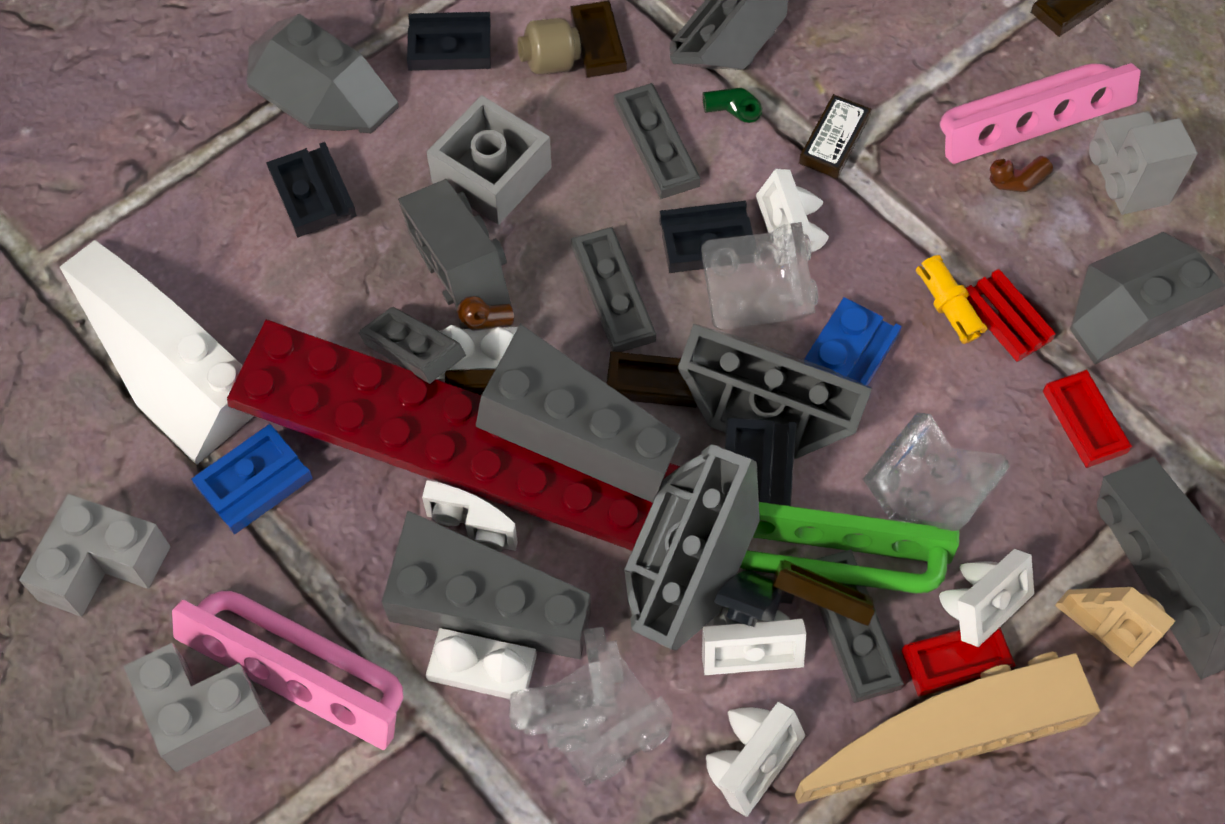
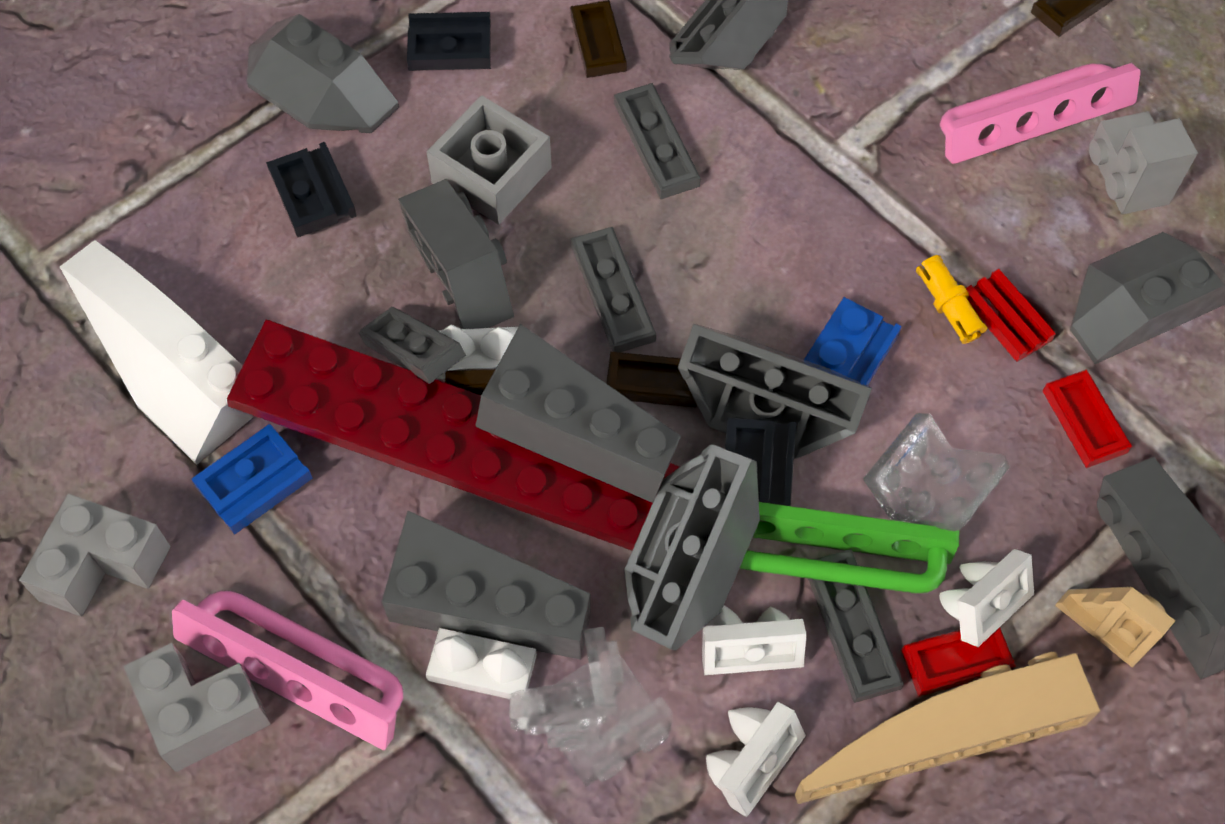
(480, 316): reddish brown arm -> none
(482, 520): white slope -> none
(549, 46): dark tan head -> none
(690, 227): black plate -> none
(735, 101): dark green arm -> none
(752, 597): black slope -> none
(759, 278): clear bracket -> none
(786, 203): white tile -> none
(824, 592): dark brown tile -> none
(835, 136): tile -> none
(1020, 180): reddish brown arm -> none

